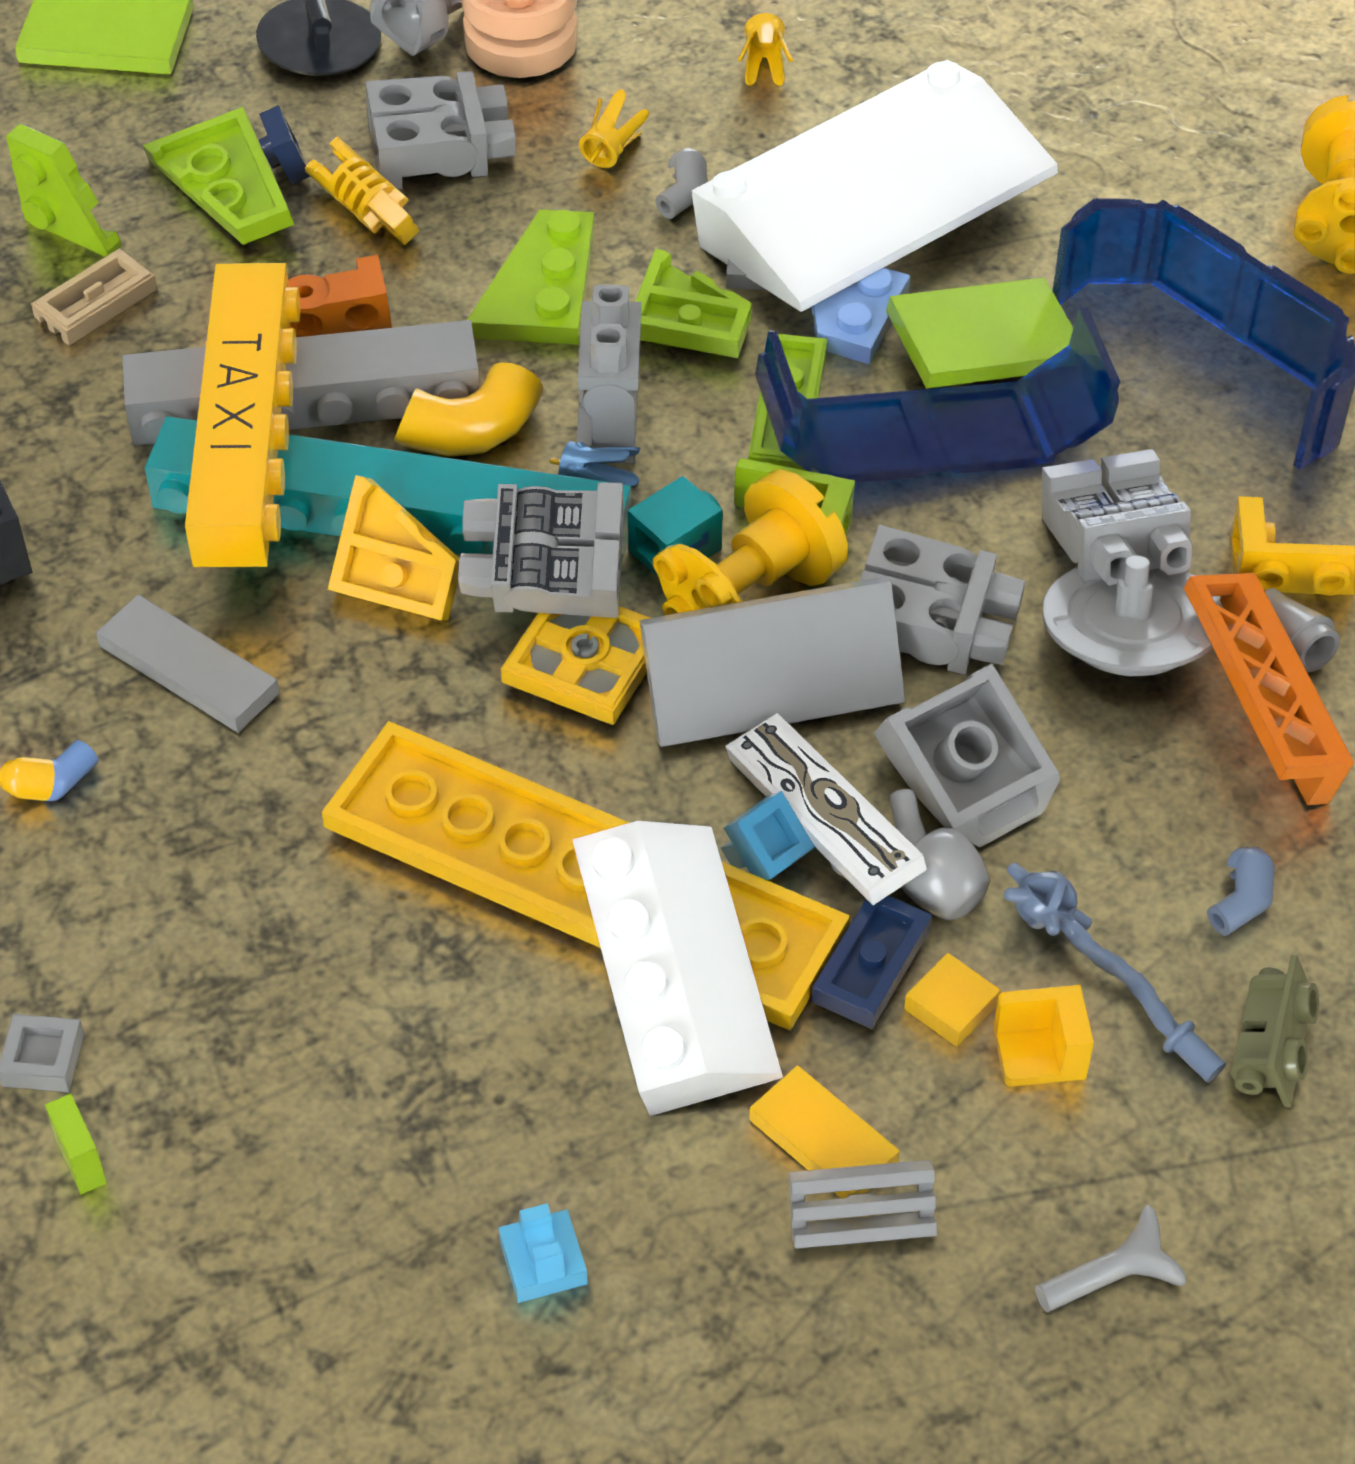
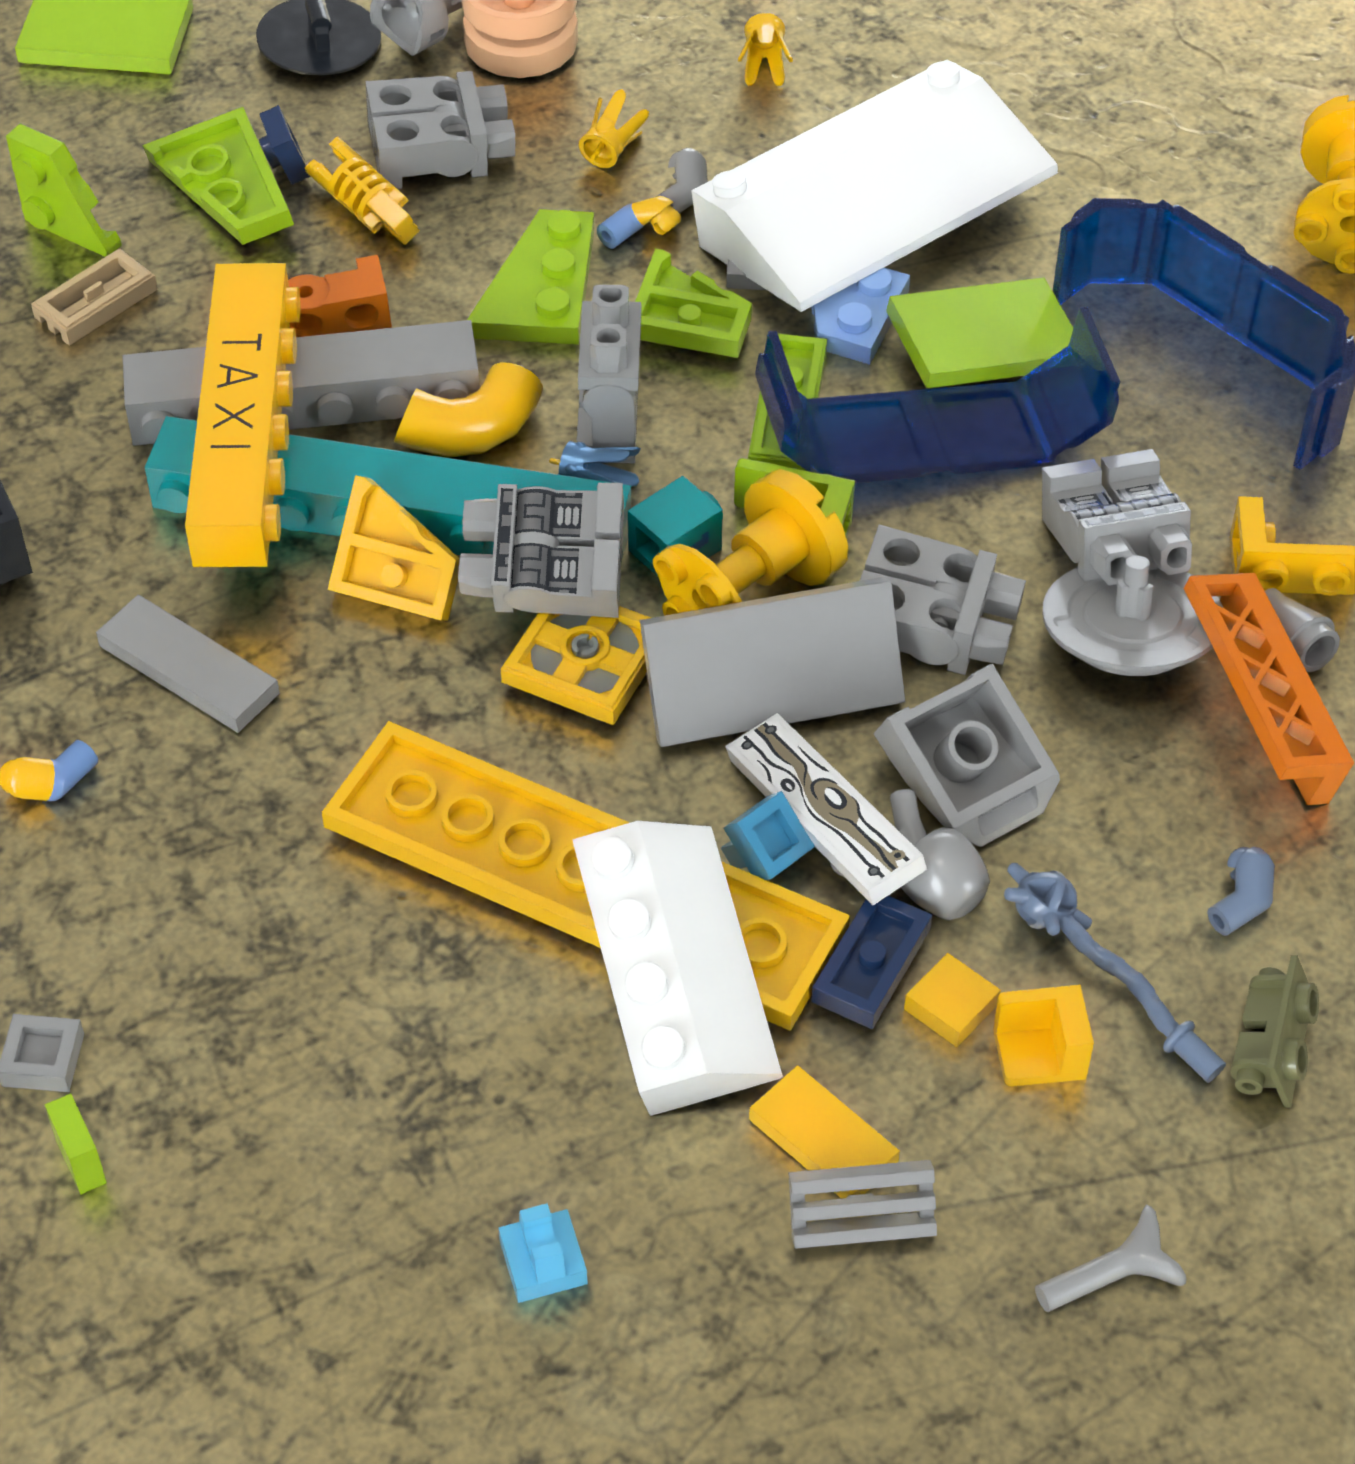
(635, 216): none -> arm

